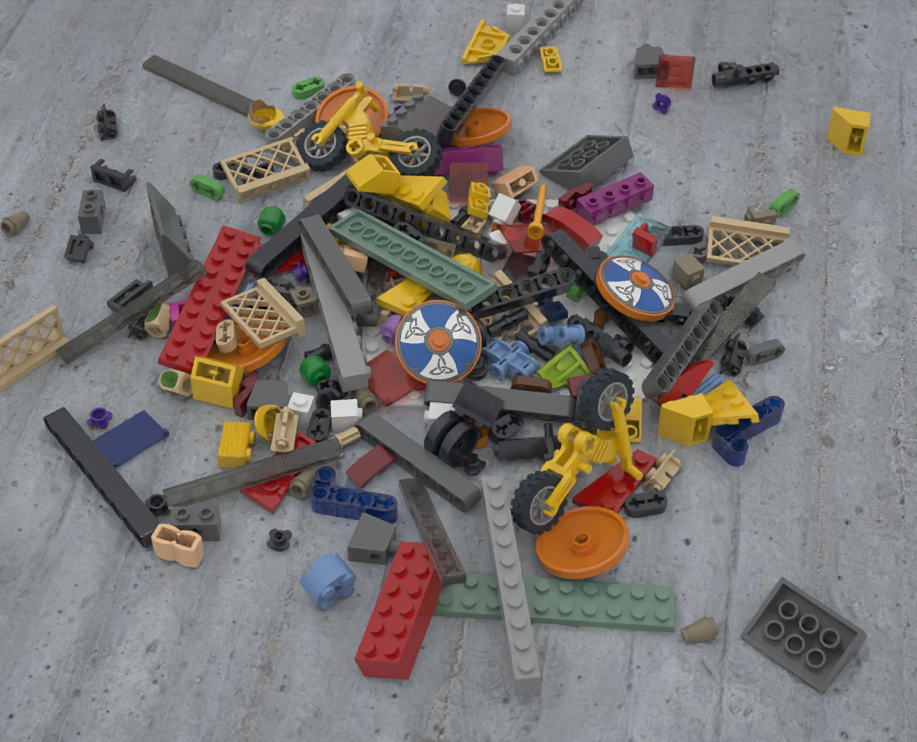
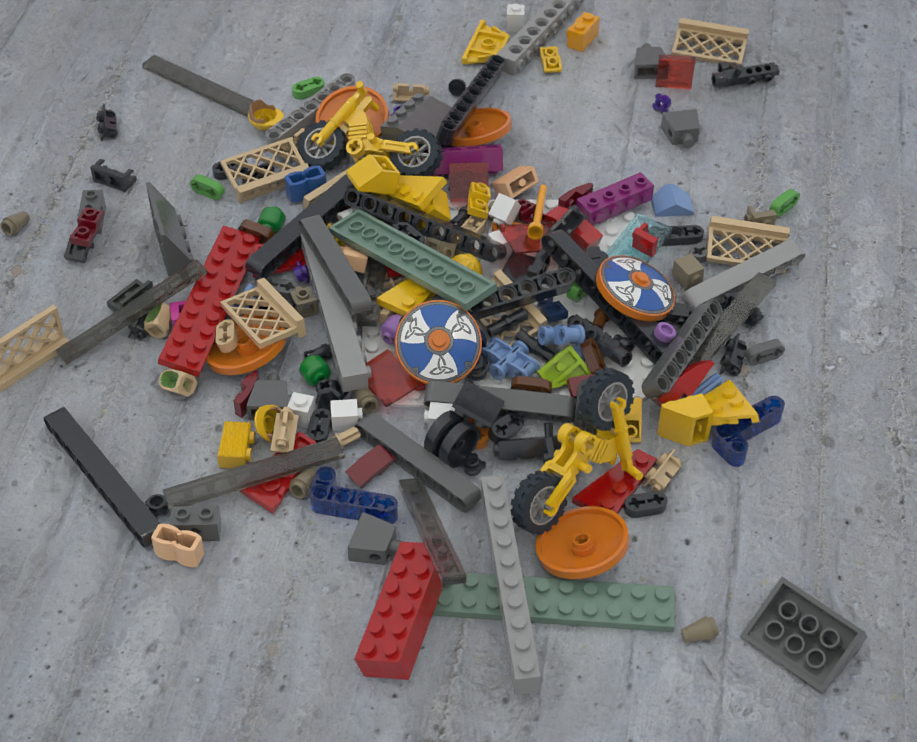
(88, 226): none -> dark red slope
(99, 417): dark purple plate -> none
(130, 438): clear blue piece -> none
(215, 381): yellow slope -> none
(257, 230): none -> reddish brown beam
(279, 545): black plate -> none
(303, 182): none -> blue brick
(328, 580): medium blue brick -> none
(569, 221): none -> black hinge
(582, 31): none -> light orange brick
(589, 161): dark grey slope -> none
(664, 332): none -> medium lavender tile
(672, 201): none -> medium blue slope
(681, 127): none -> dark grey torso
(710, 32): none -> tan fence
(849, 130): yellow slope -> none

